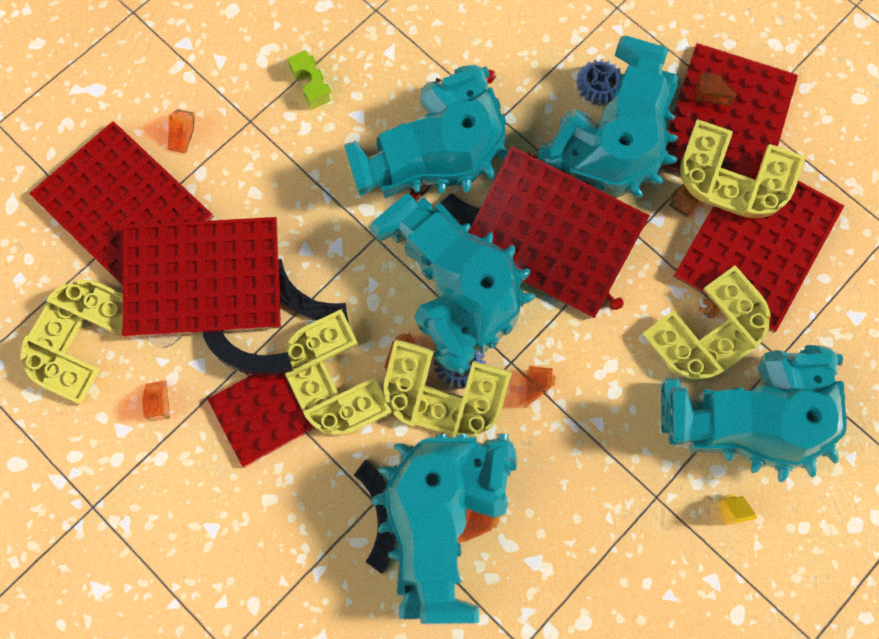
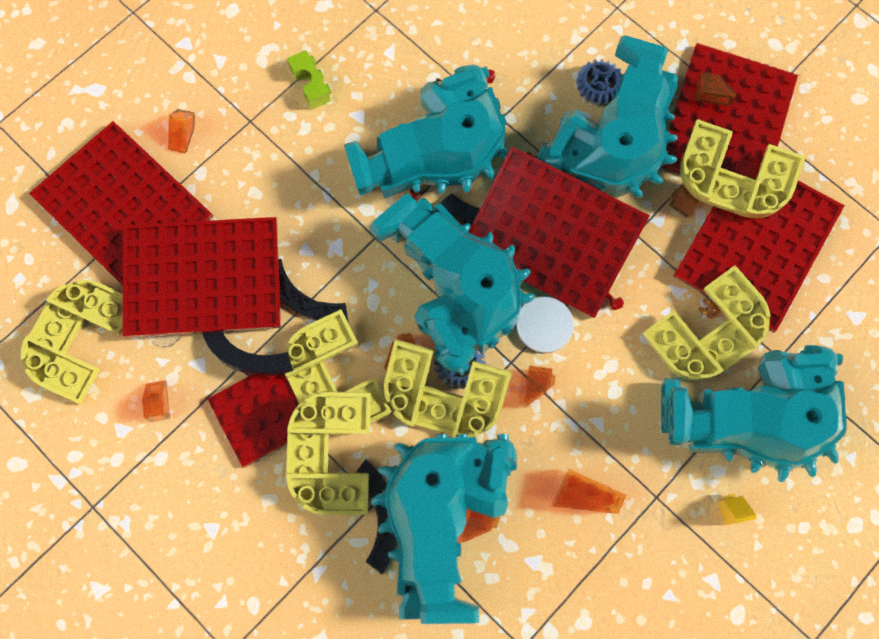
(308, 453): none -> light yellow plate
(545, 325): none -> white tile
(587, 494): none -> clear orange wedge

